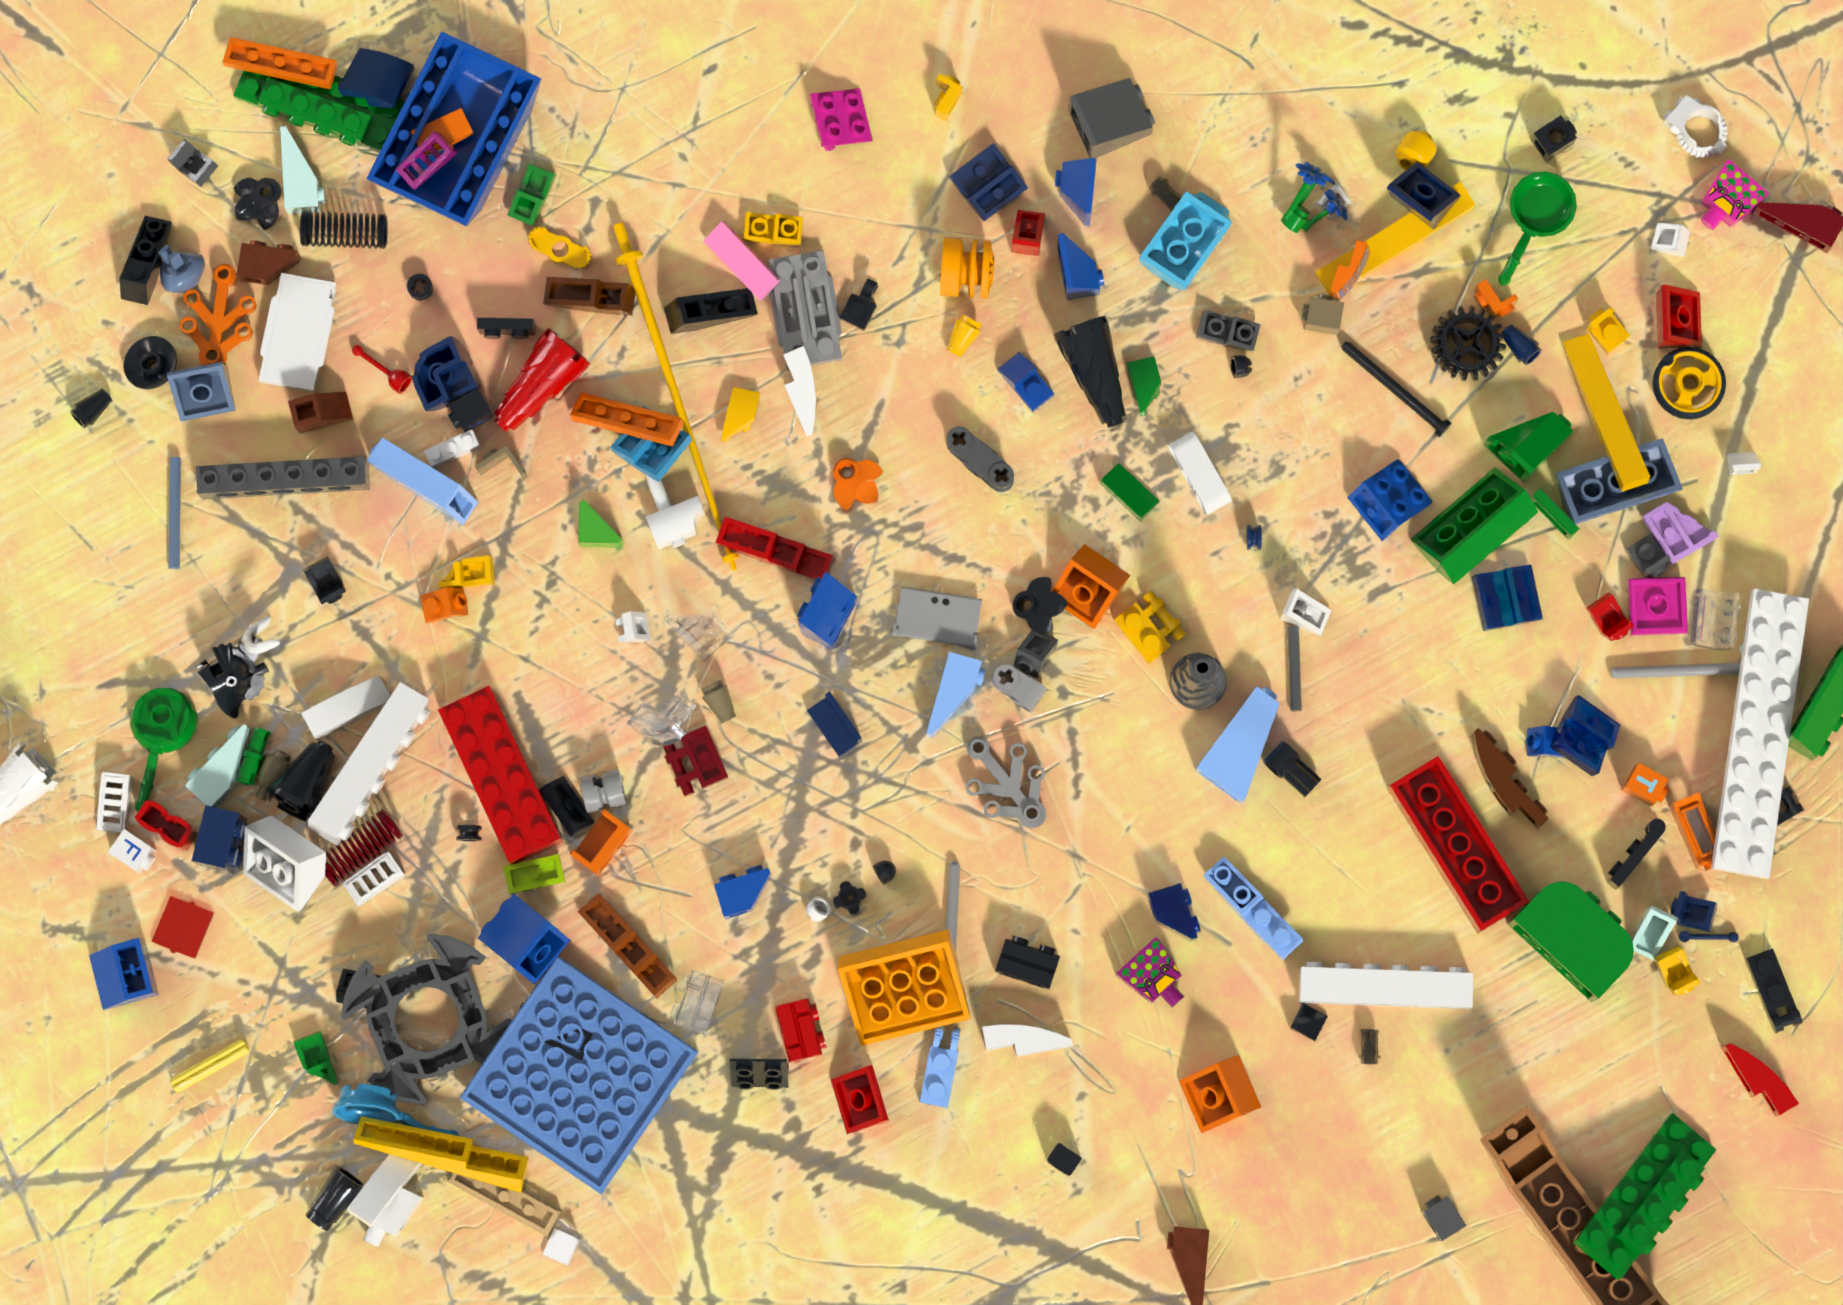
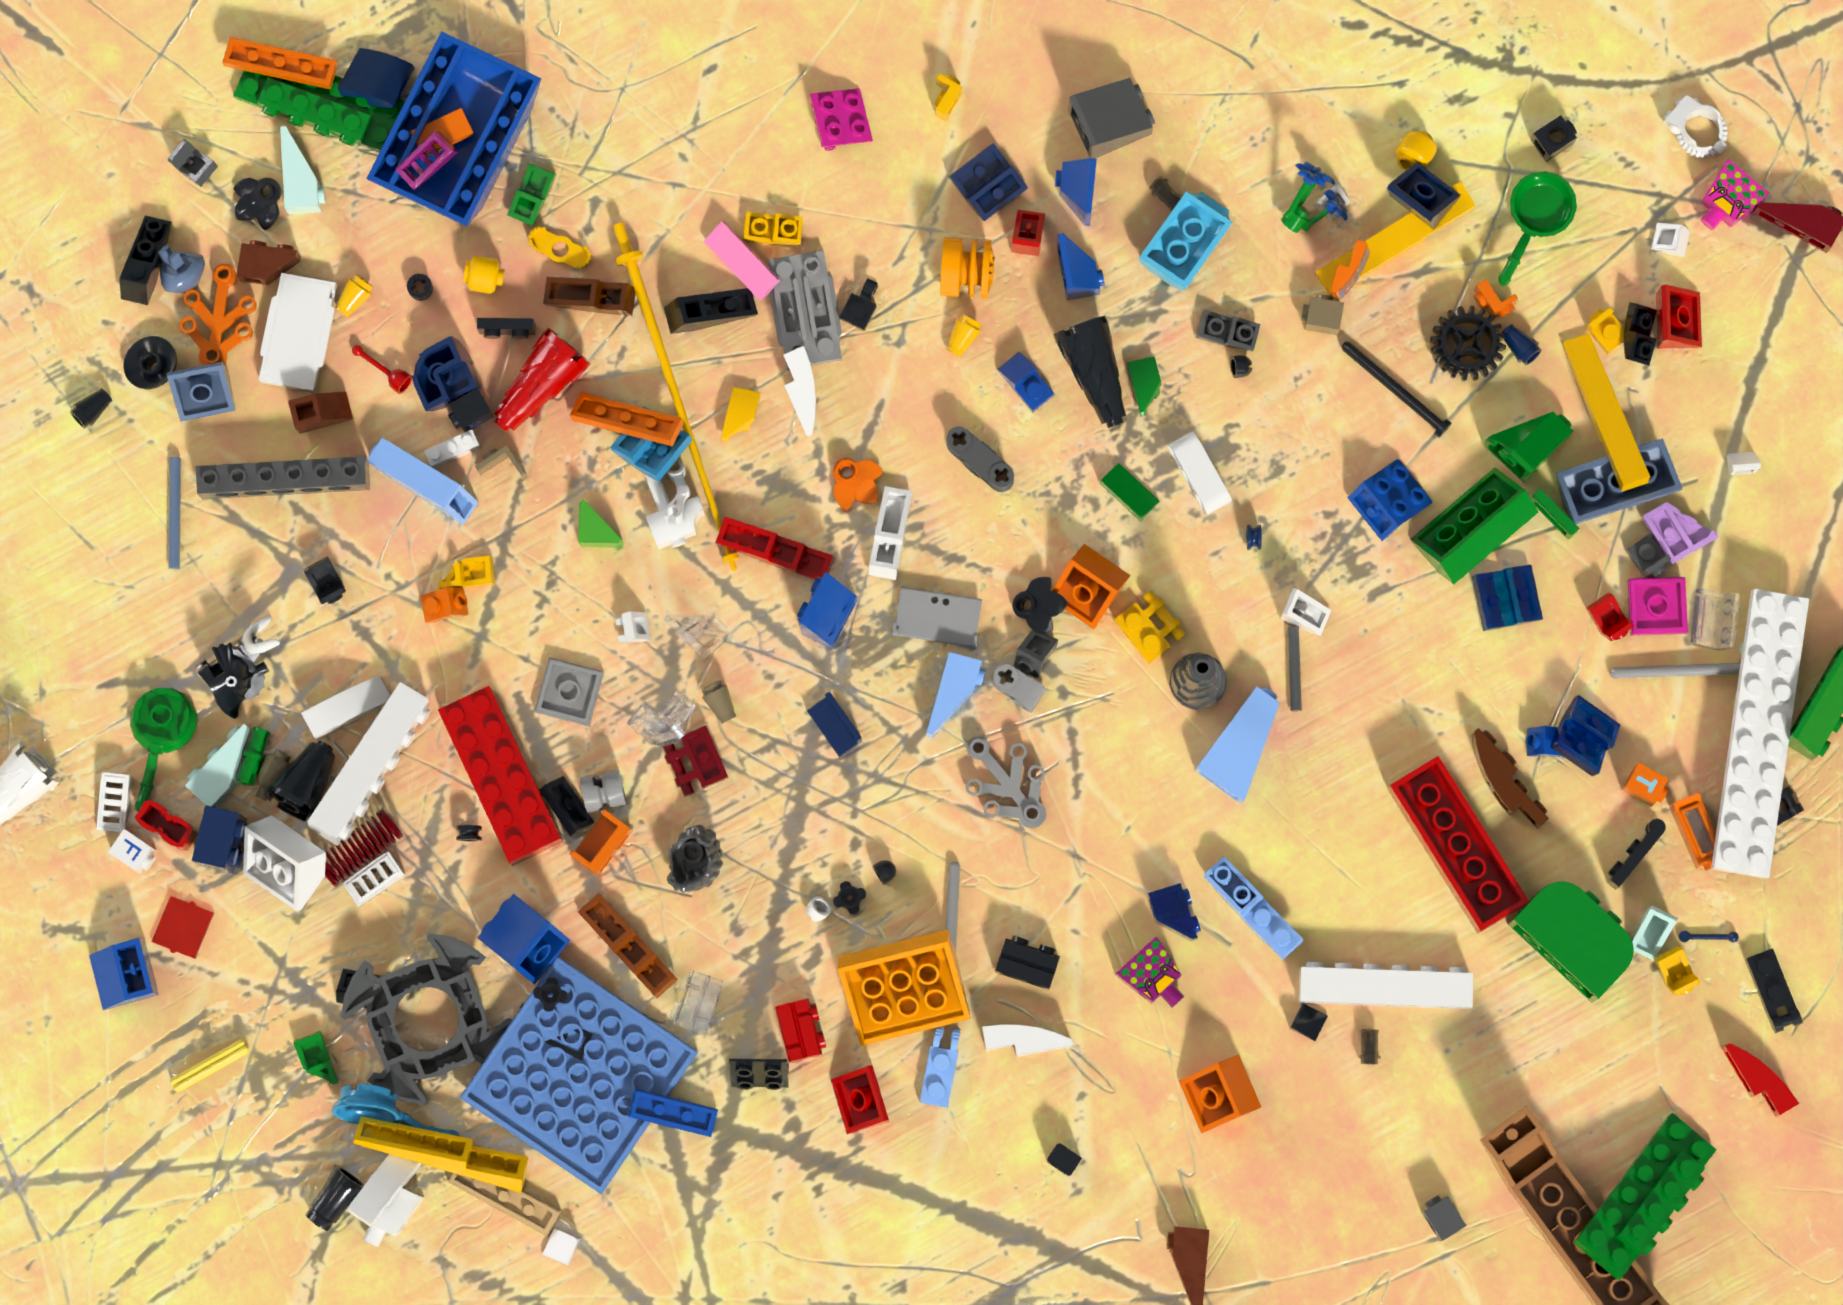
(306, 229): black piece -> none
(354, 294): none -> yellow cone
(483, 274): none -> yellow head
(534, 874): lime plate -> none
(542, 994): none -> black plate
(569, 692): none -> light grey tile
(672, 1112): none -> blue tile
(676, 506): none -> white piece
(692, 868): none -> dark grey hair
(741, 893): blue slope -> none
(890, 533): none -> white slope
(1287, 764): black piece -> none
(1637, 331): none -> black slope
(1671, 365): yellow wheel -> none
(1694, 912): dark blue bracket -> none

